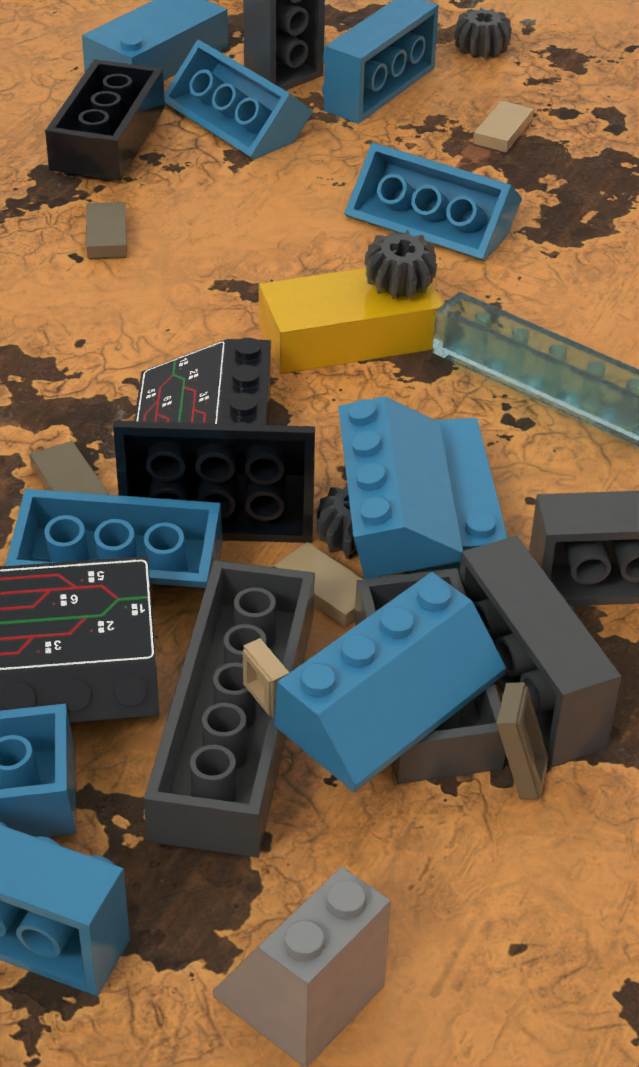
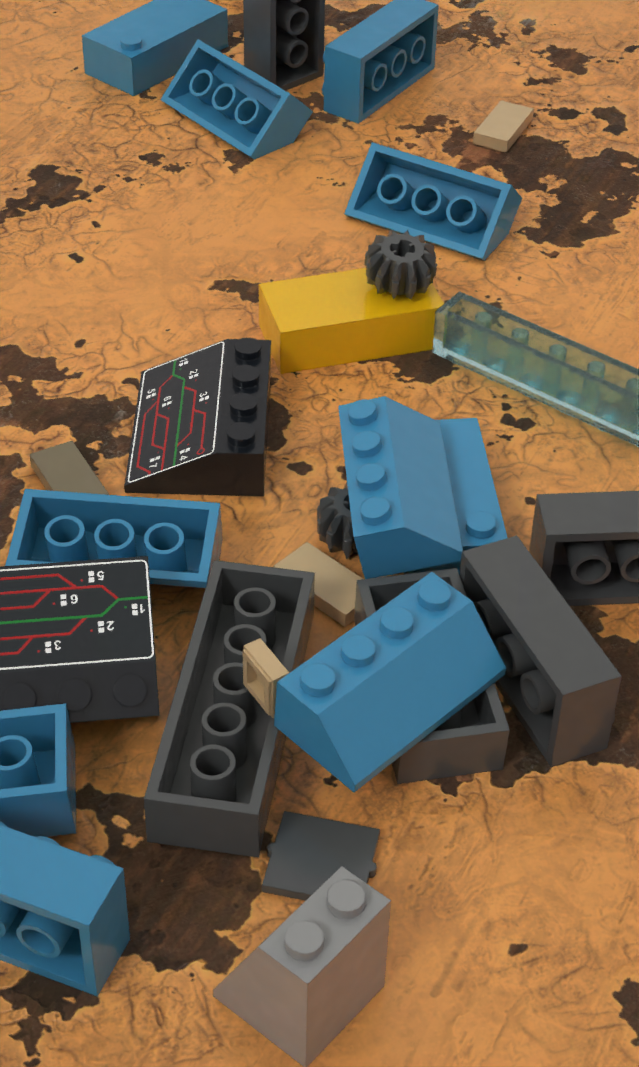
(105, 120): black brick -> none
(106, 230): dark tan tile -> none
(253, 471): black slope -> none
(312, 850): none -> dark grey piece
(482, 33): dark grey gear -> none
(522, 740): dark tan tile -> none

